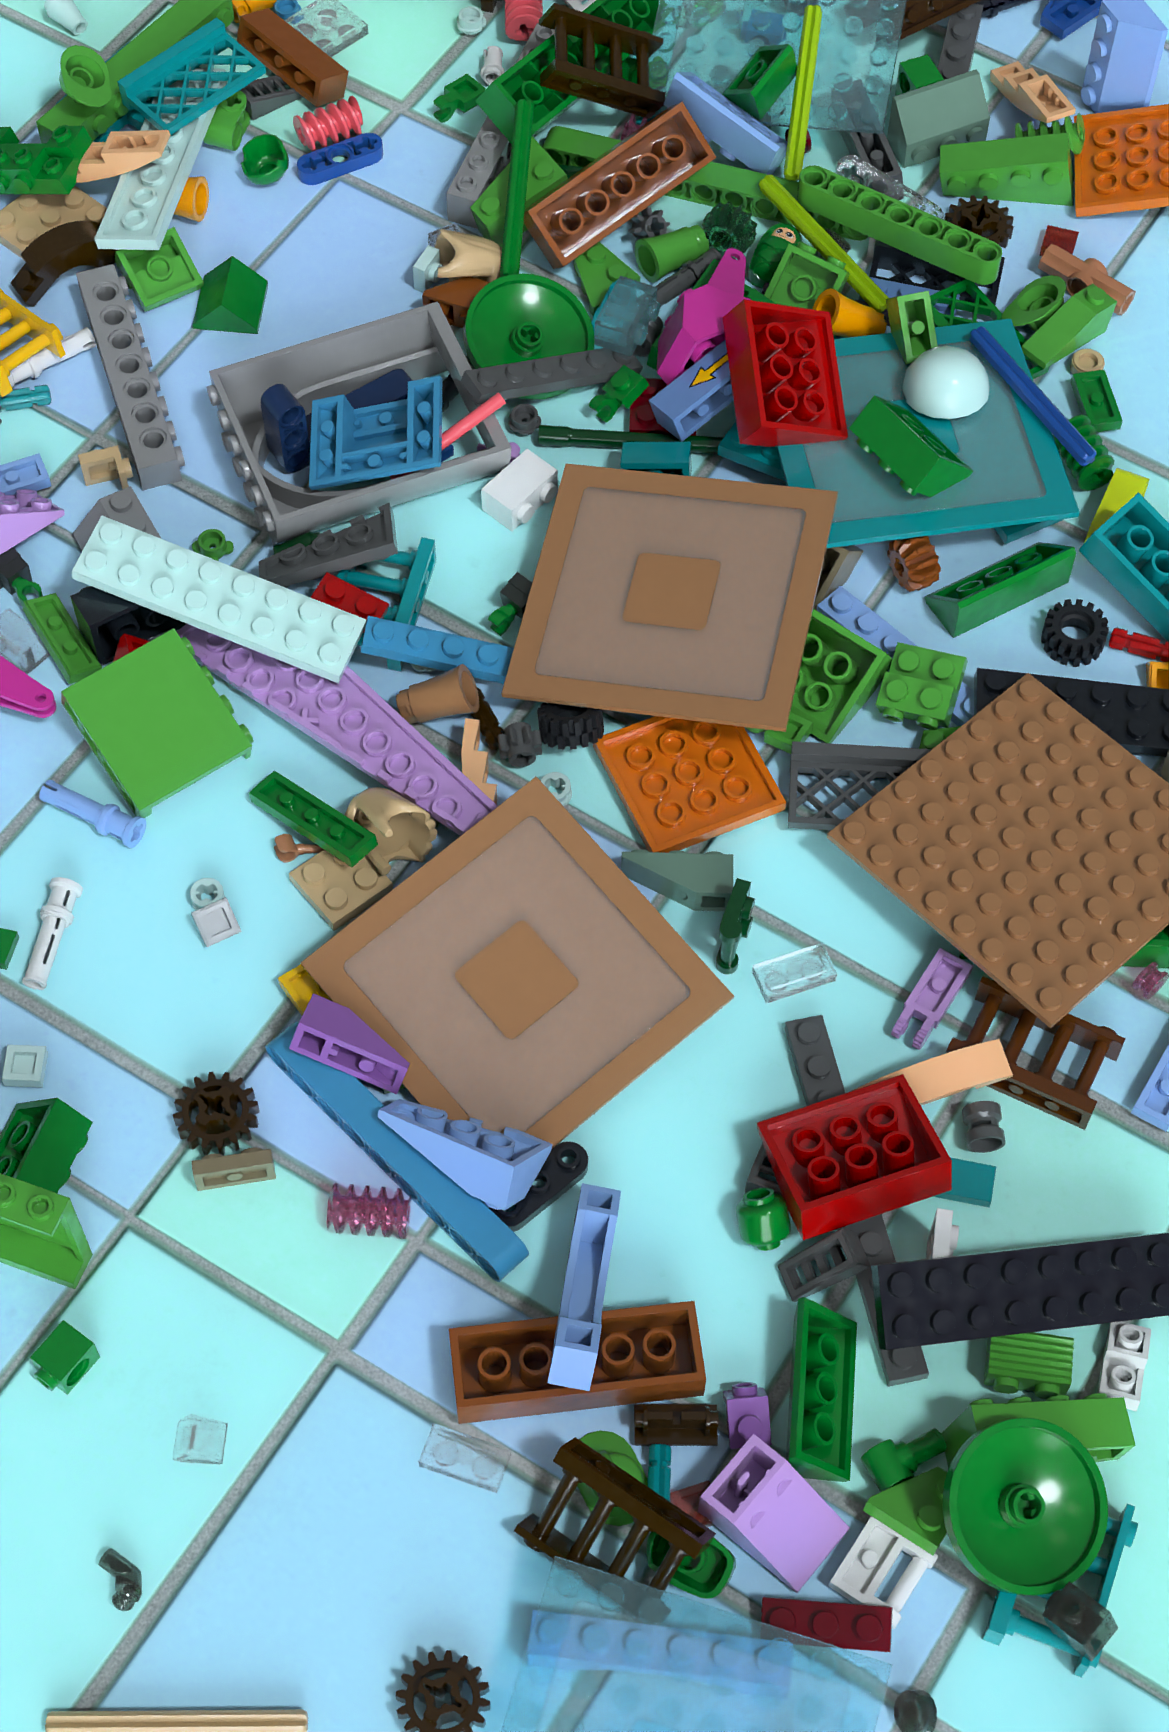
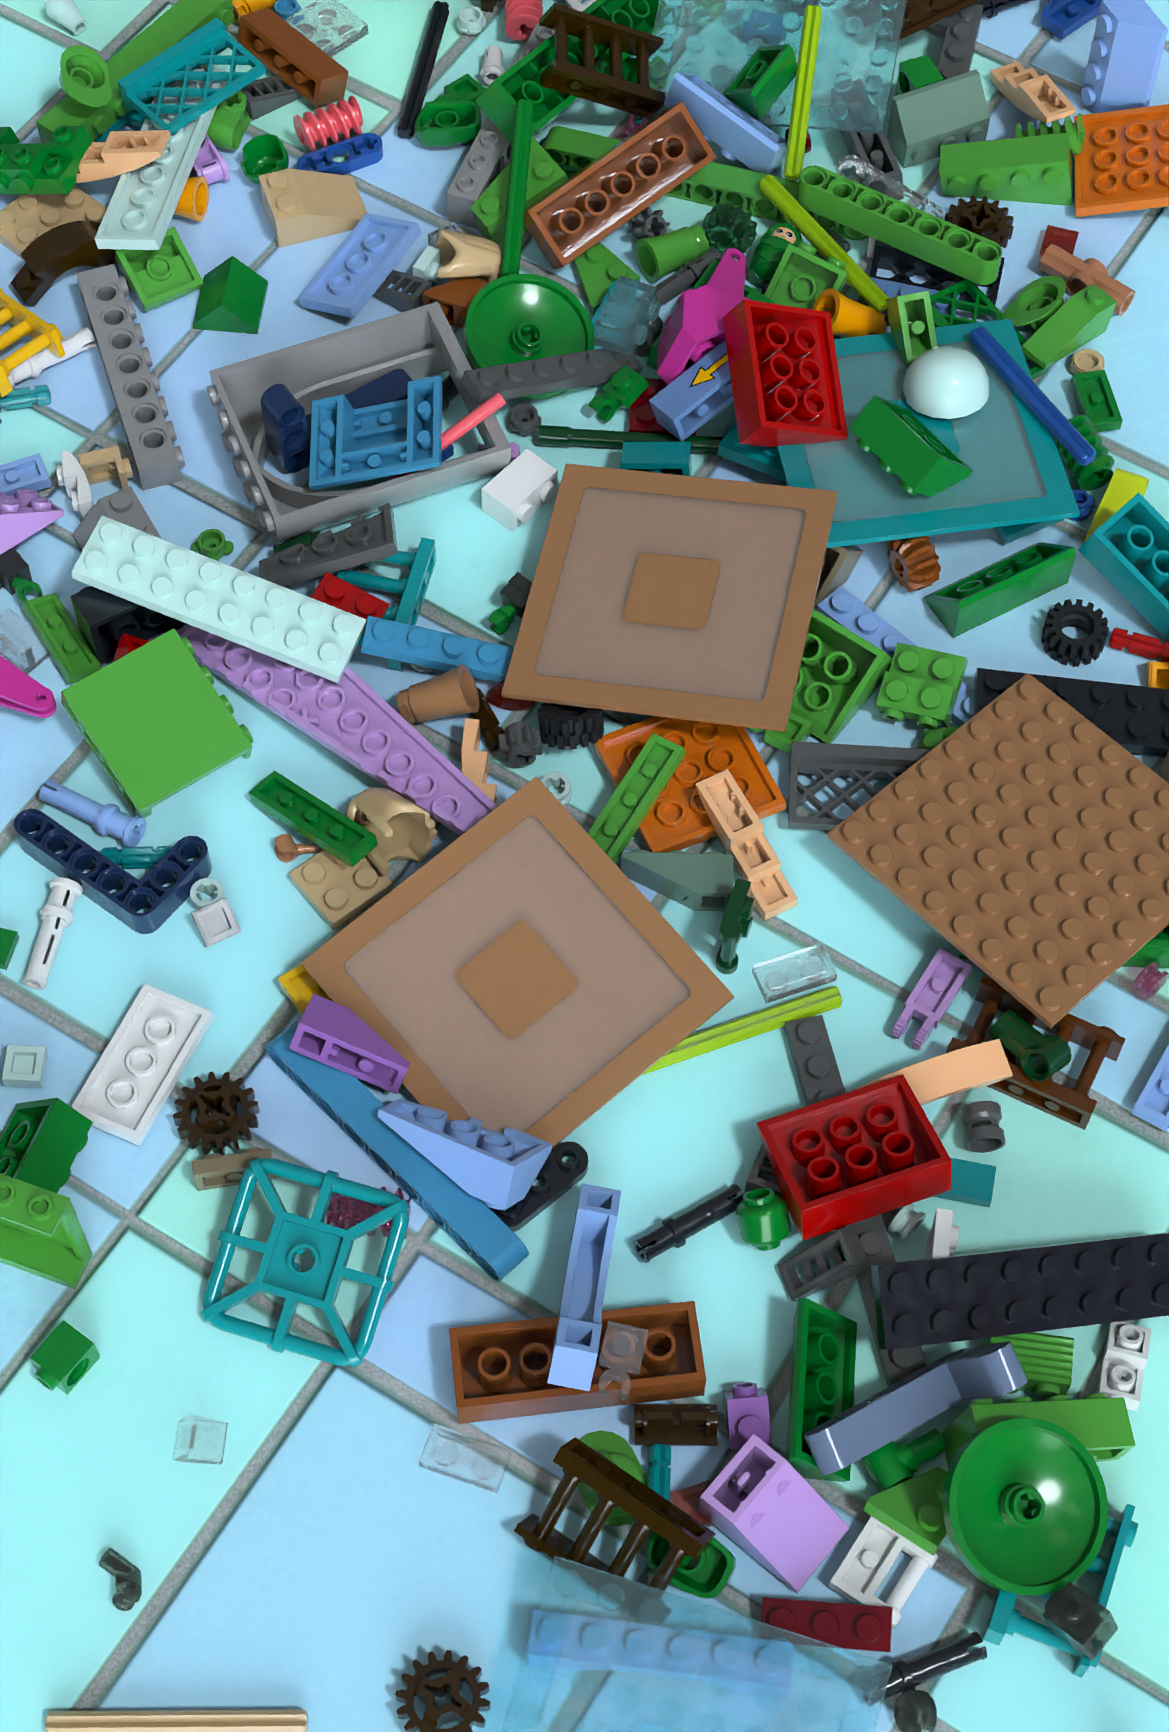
(74, 479): none -> white slope
(109, 876): none -> dark blue beam
(135, 856): none -> teal axle
(142, 1064): none -> white plate
(210, 163): none -> lavender piece
(309, 204): none -> tan slope
(318, 1284): none -> teal plate
(360, 265): none -> light blue plate
(402, 300): none -> dark grey slope
(423, 69): none -> black axle
(448, 123): none -> green piece
(495, 698): none -> clear red tile
(622, 1353): none -> clear plate
(636, 795): none -> bright green plate
(677, 1230): none -> black pin
(744, 838): none -> light nougat slope
(751, 1025): none -> lime axle
(876, 1421): none -> sand blue beam
(907, 1222): none -> light aqua bush
(934, 1664): none -> black pin
(1038, 1054): none -> dark green piece
(1085, 504): none -> blue plate

